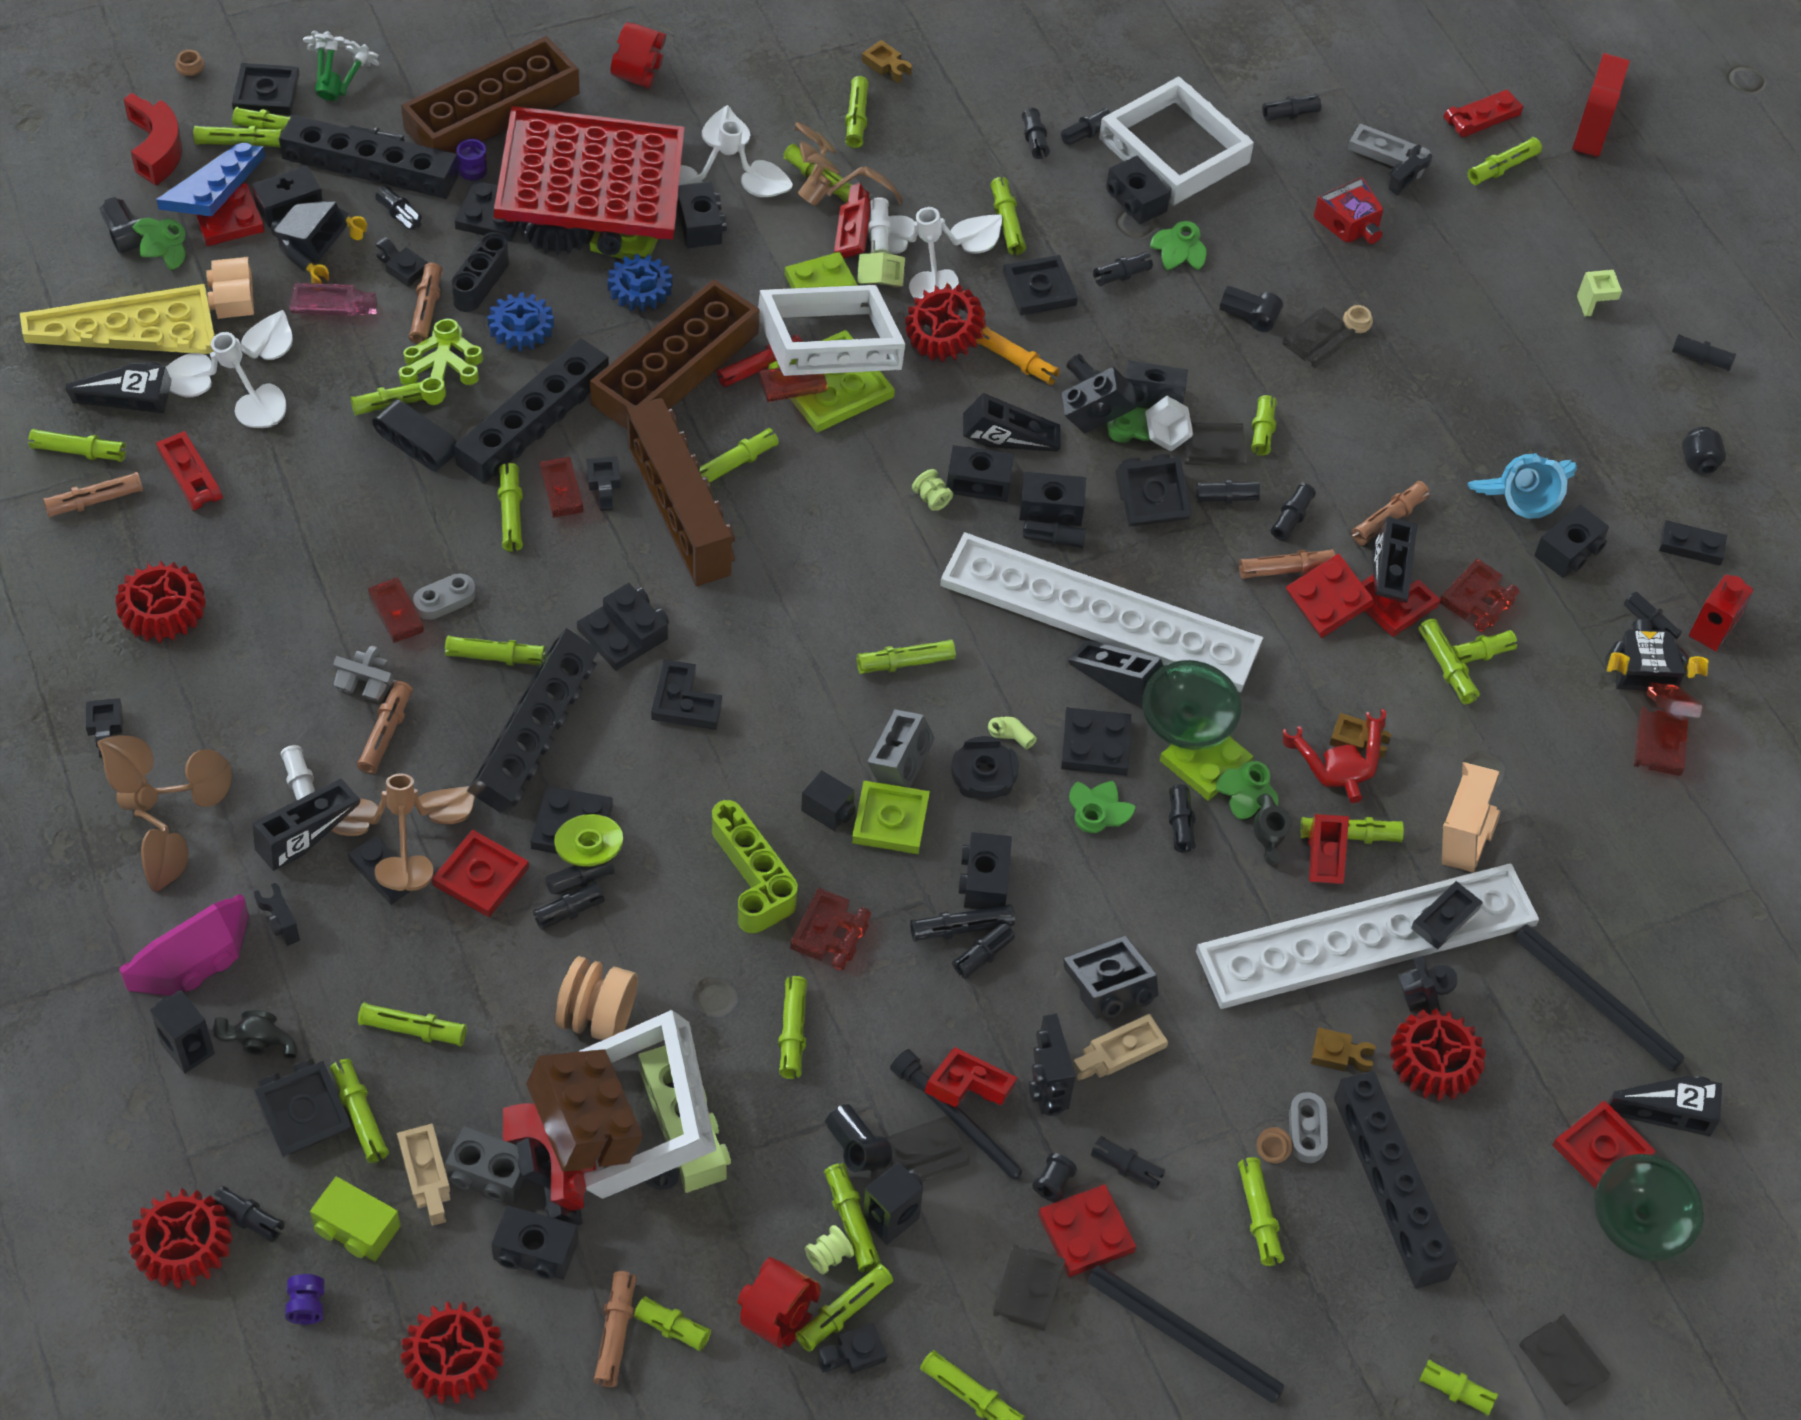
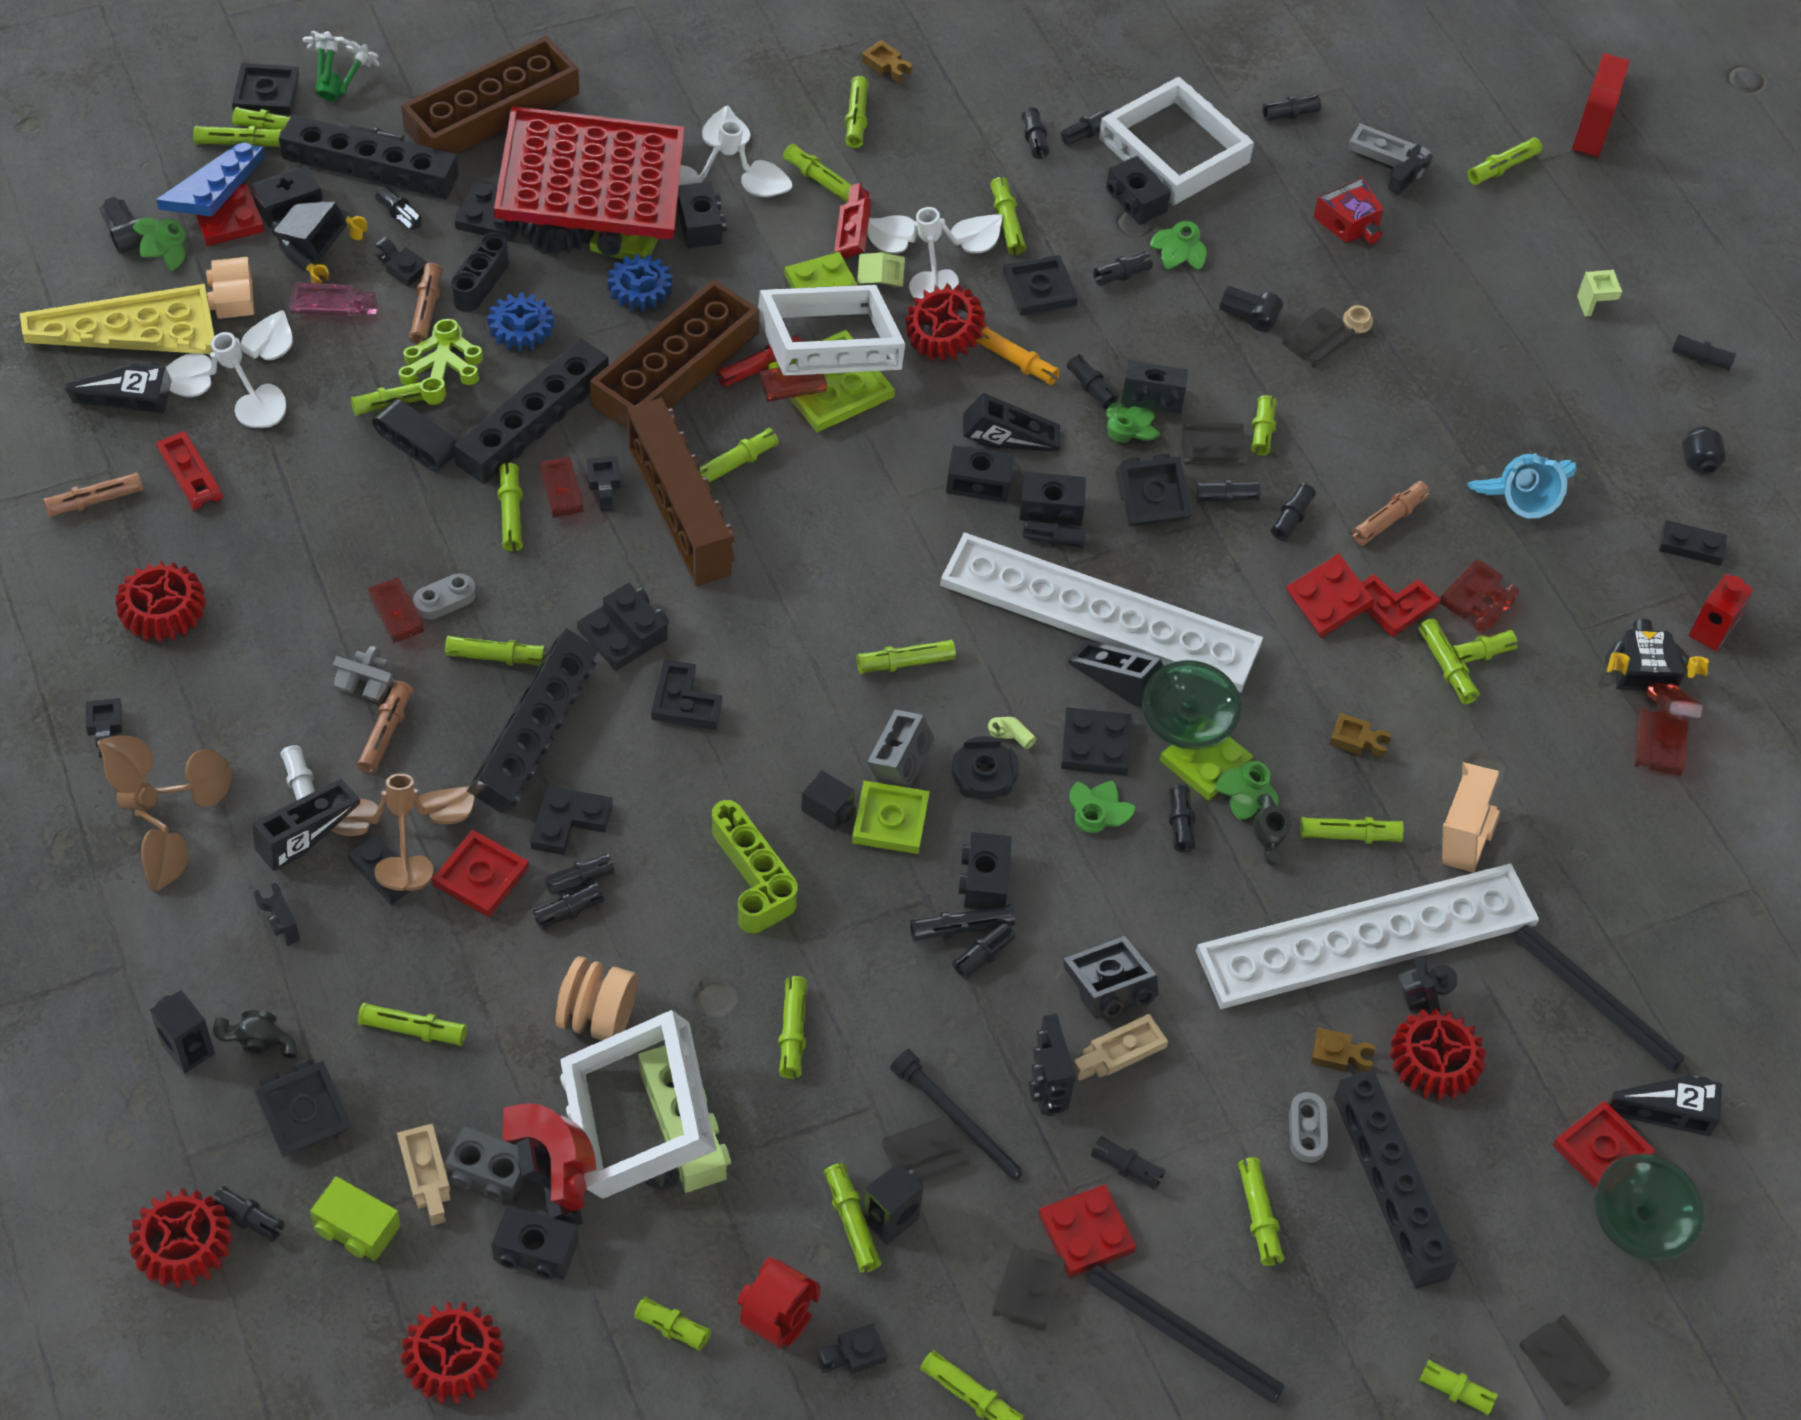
(90, 447): lime pin -> none
(163, 148): red arch -> none
(189, 63): medium nougat plate -> none
(190, 950): dark pink wedge -> none
(305, 1299): dark purple wheel -> none
(354, 1096): lime pin -> none
(472, 159): dark purple wheel -> none
(582, 1108): reddish brown piece -> none
(588, 840): lime dish -> none
(617, 1314): nougat pin -> none
(638, 54): red brick -> none
(813, 1334): lime pin -> none
(817, 183): medium nougat plant -> none
(820, 923): clear red plate -> none
(829, 1250): yellowish green bush -> none
(860, 1146): black piece -> none
(879, 226): white pin -> none
(932, 490): yellowish green bush -> none
(966, 1072): red plate -> none
(1054, 1177): black bush -> none
(1098, 400): black brick -> none
(1169, 423): white panel -> none
(1274, 1145): medium nougat plate -> none
(1301, 563): nougat pin -> none
(1328, 848): red slope -> none
(1343, 763): red piece -> none
(1394, 559): black slope -> none
(1446, 915): black plate -> none
(1483, 113): red plate -> none
(1572, 541): black brick -> none
(1644, 610): black axle -> none

